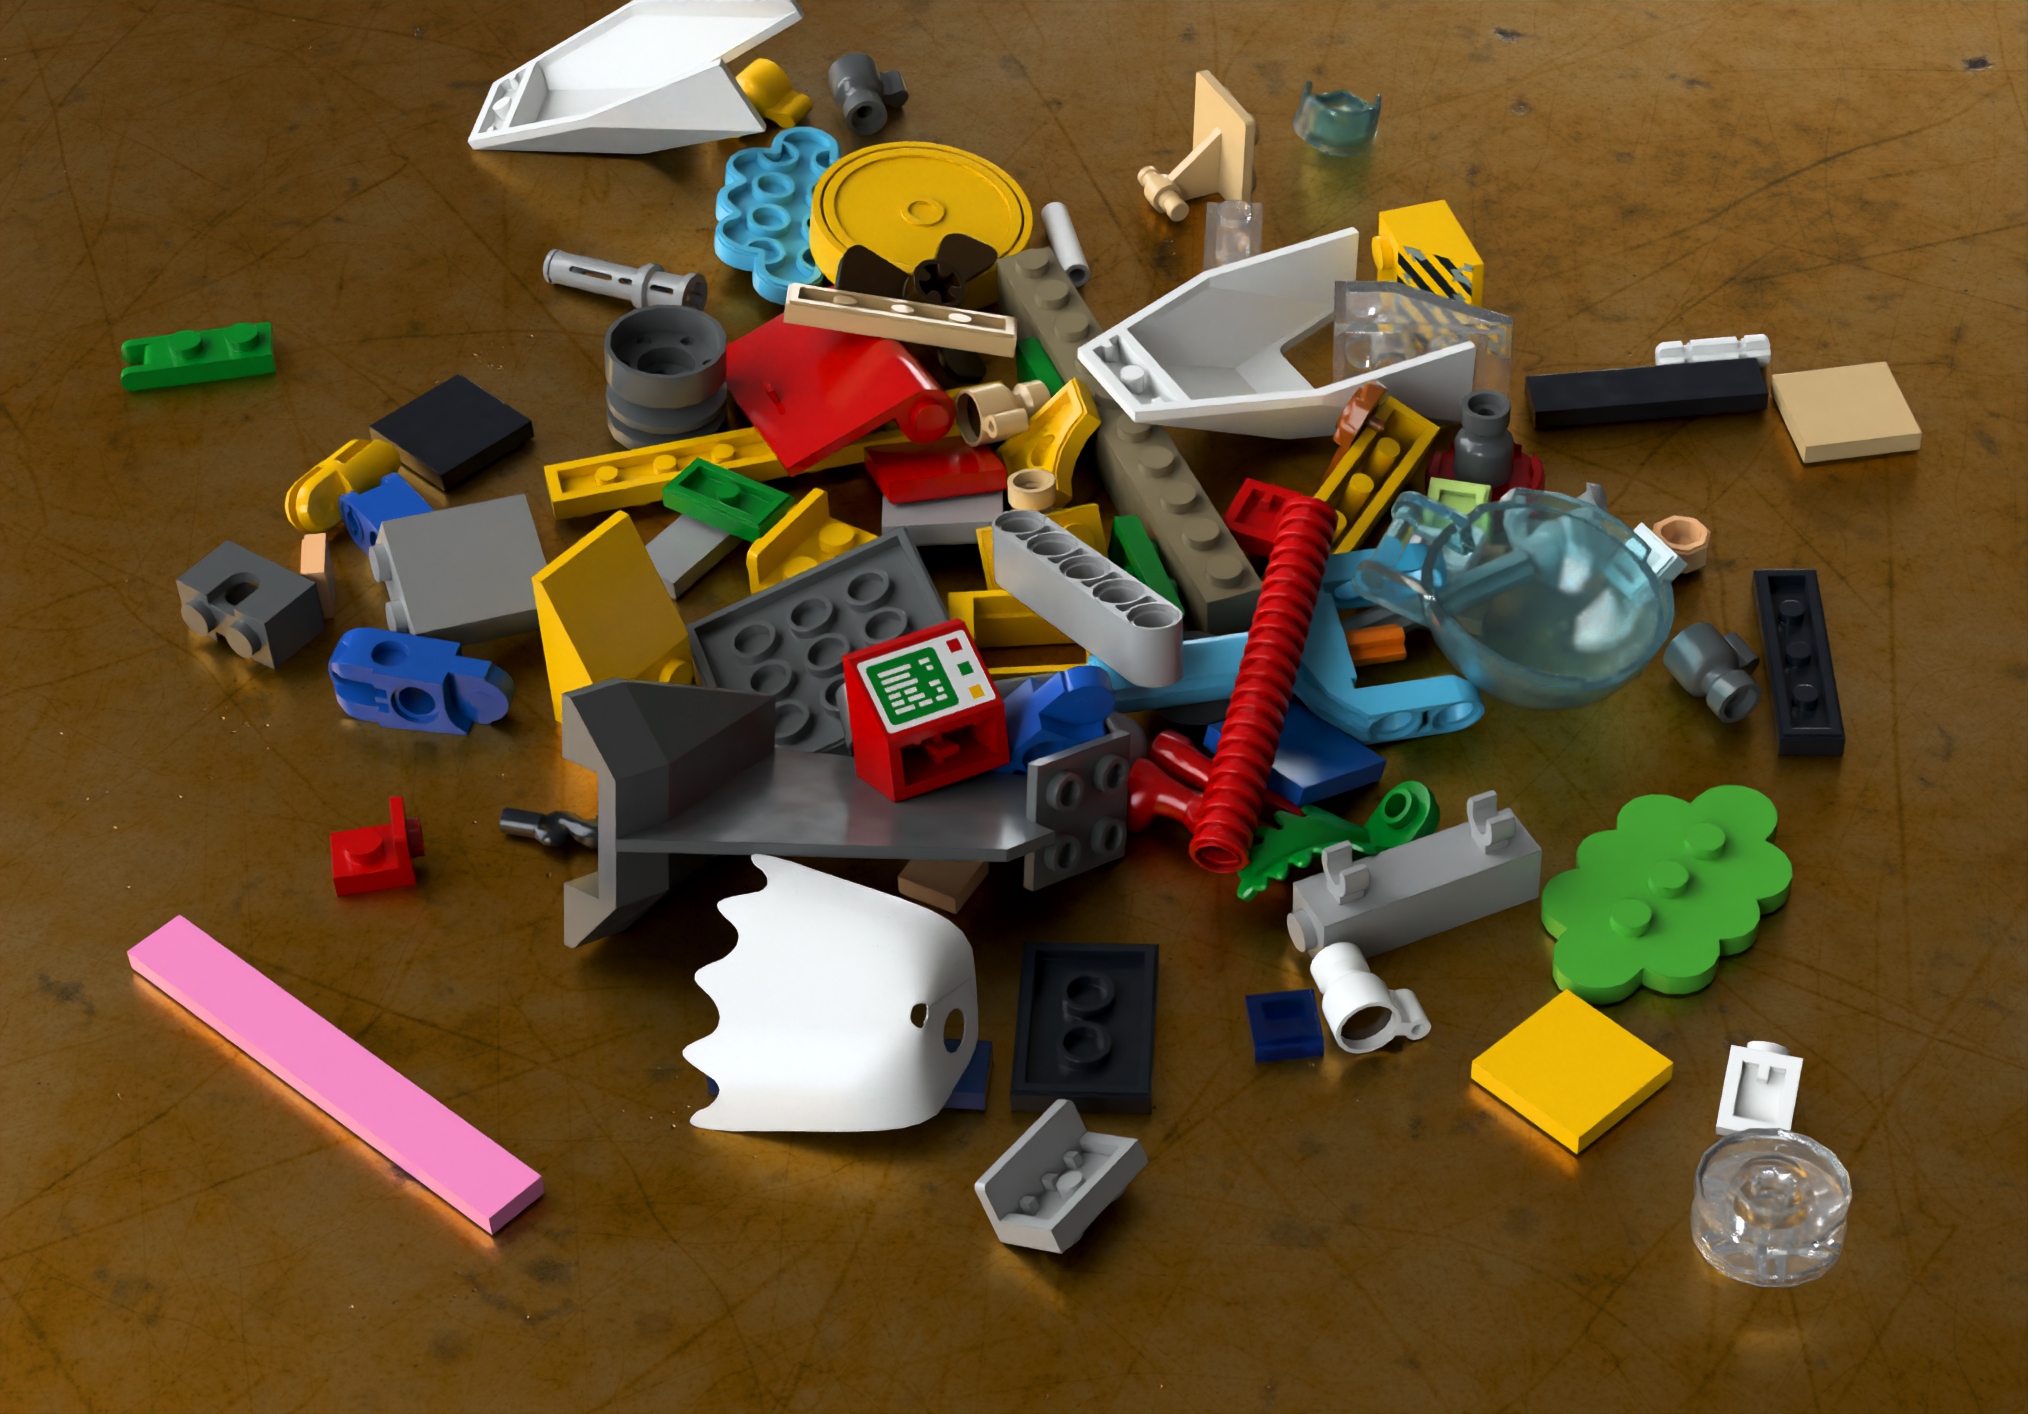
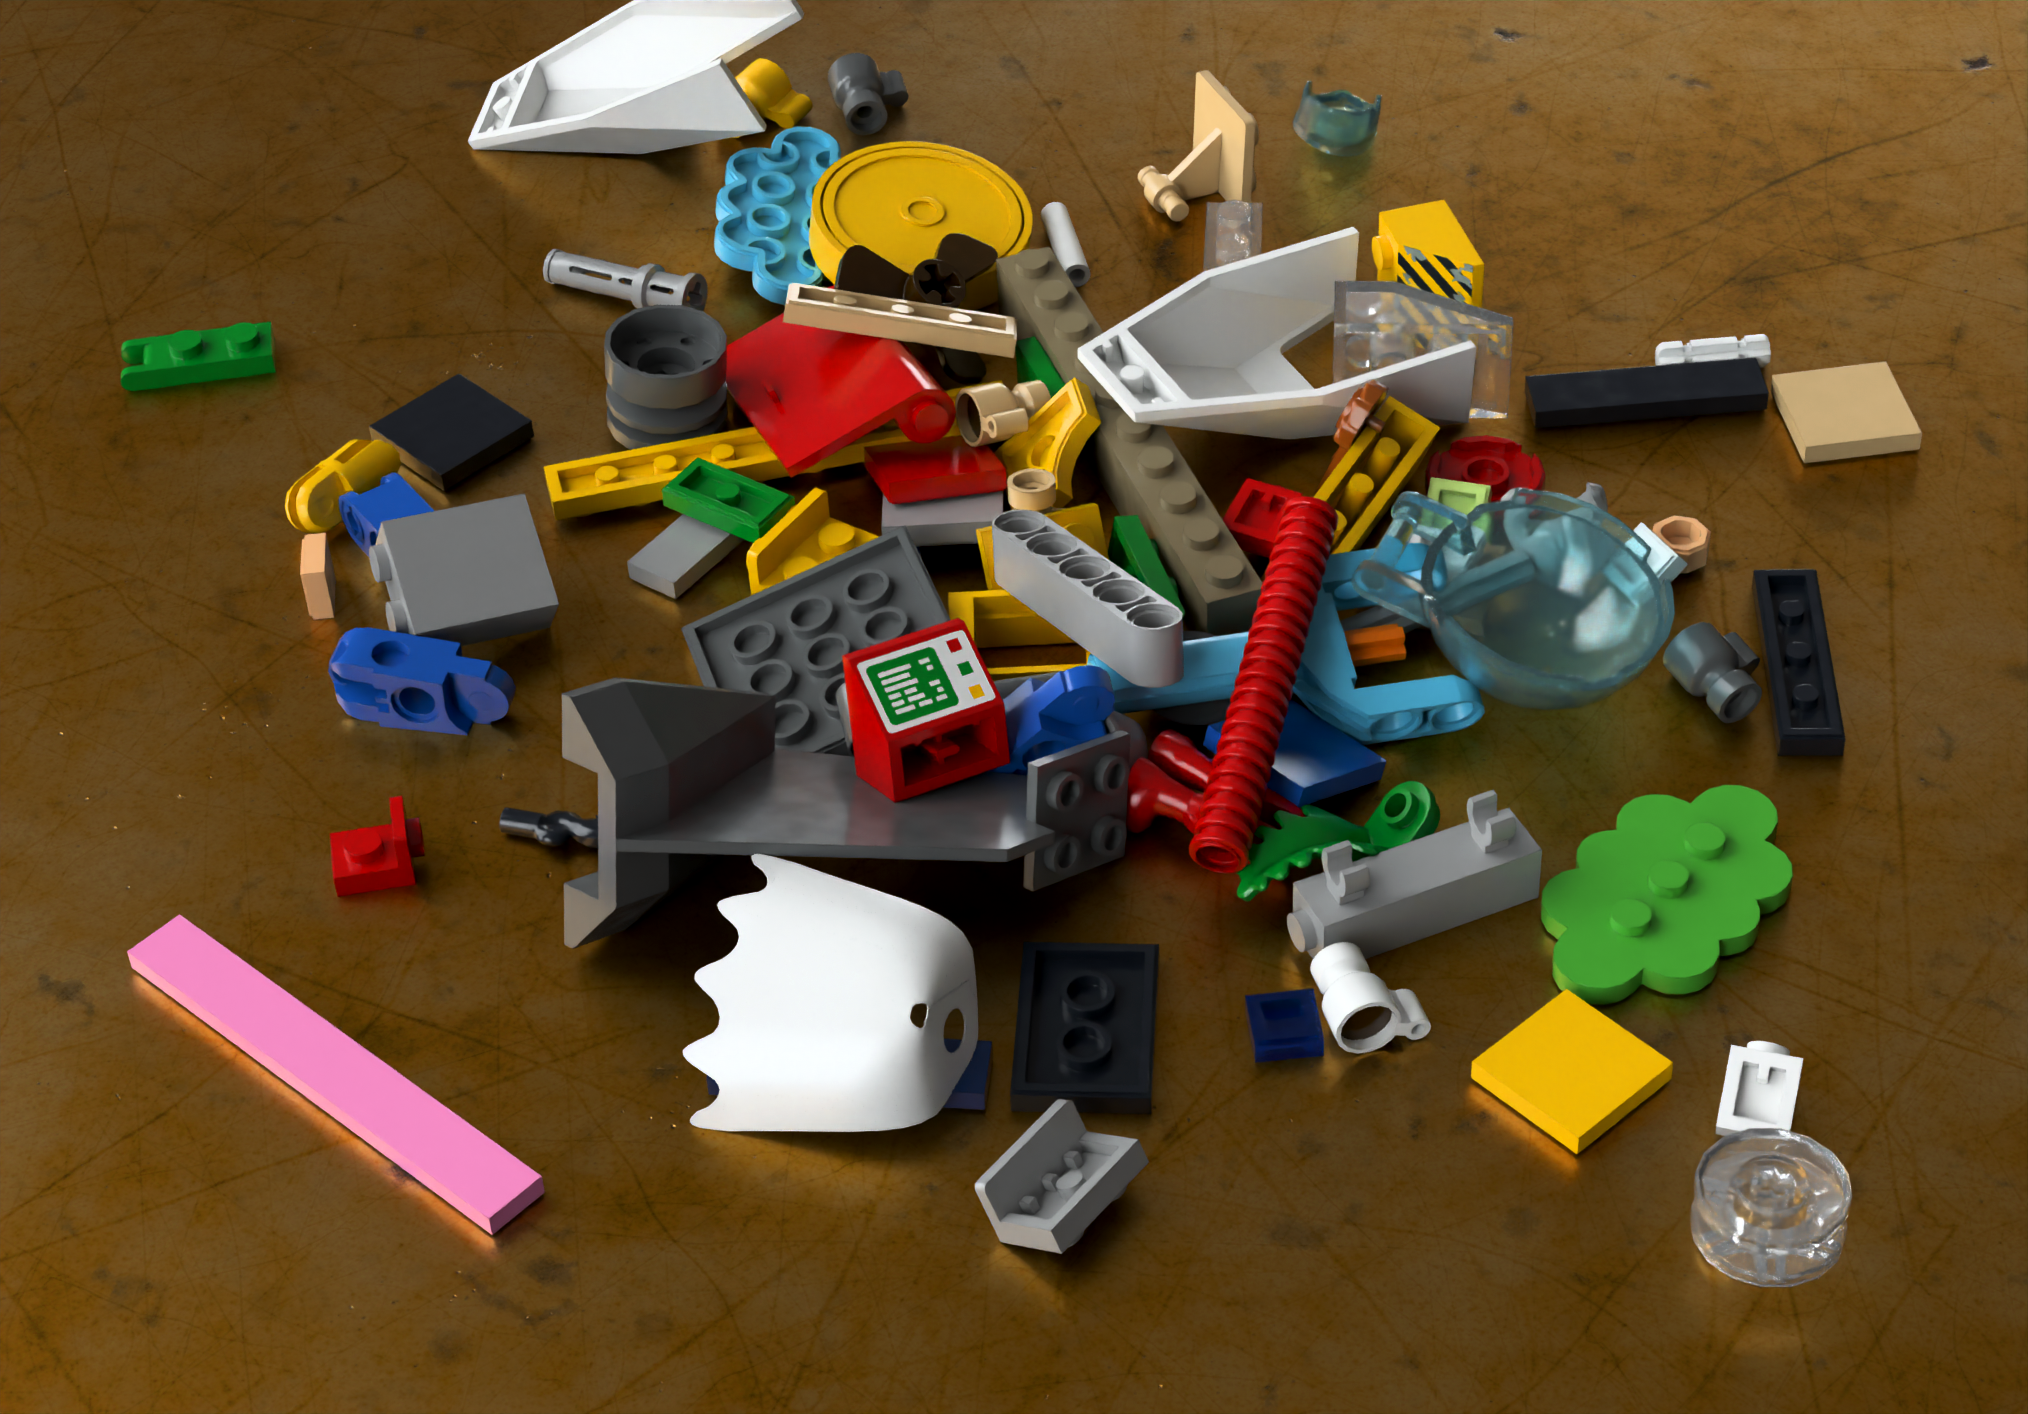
(259, 621): dark grey brick -> none
(608, 614): yellow slope -> none
(942, 882): light nougat tile -> none
(1484, 444): dark grey piece -> none

